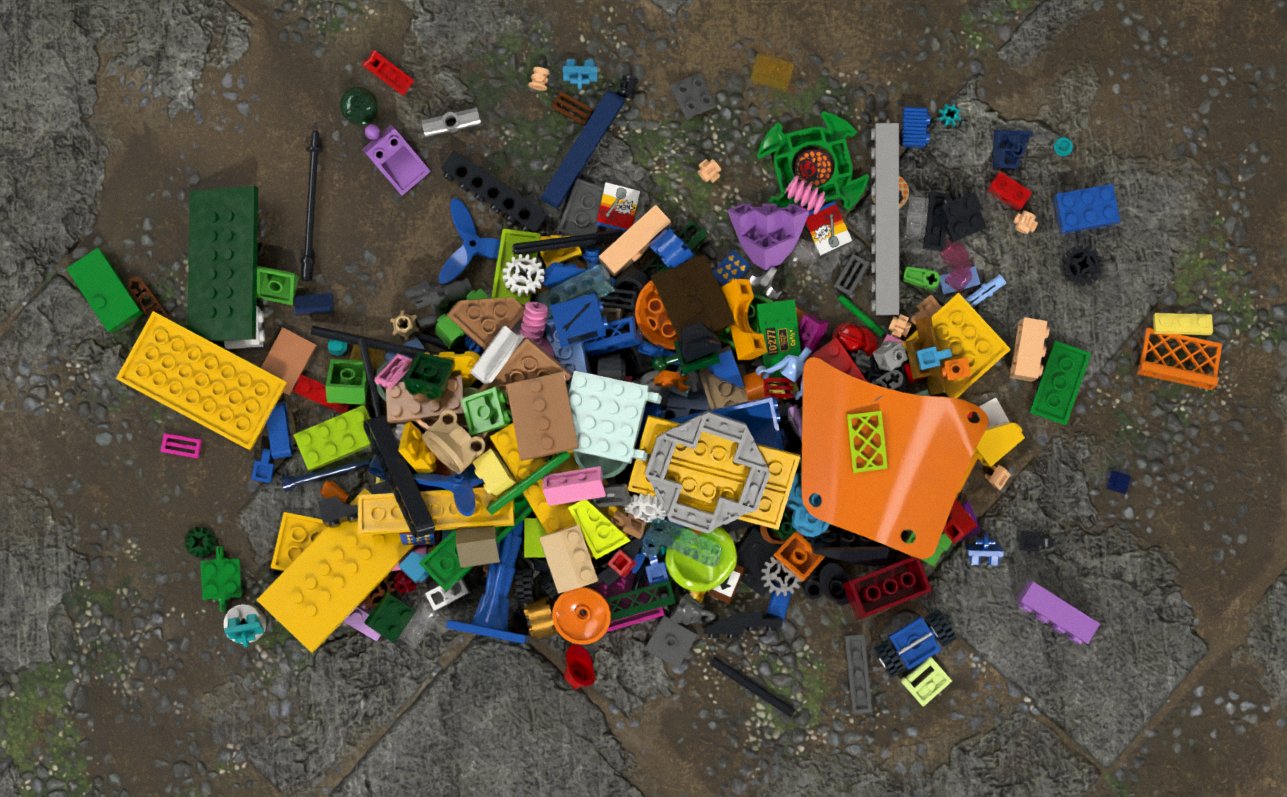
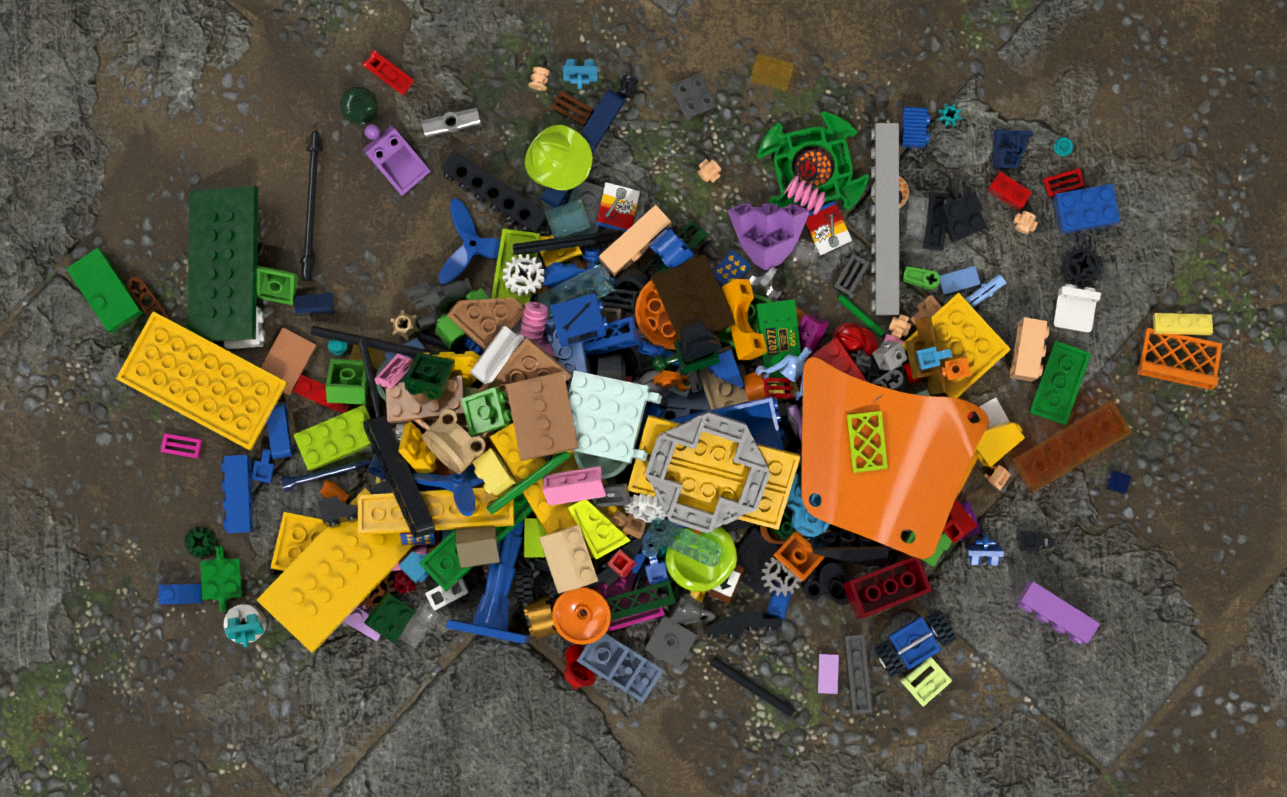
(180, 594): none -> blue slope
(238, 494): none -> blue brick
(559, 158): none -> lime piece
(567, 219): none -> clear light blue brick
(621, 666): none -> sand blue slope
(828, 673): none -> lavender tile
(962, 272): clear pink tile -> none
(1048, 187): none -> red tile
(1071, 446): none -> clear orange brick
(1076, 308): none -> white bracket

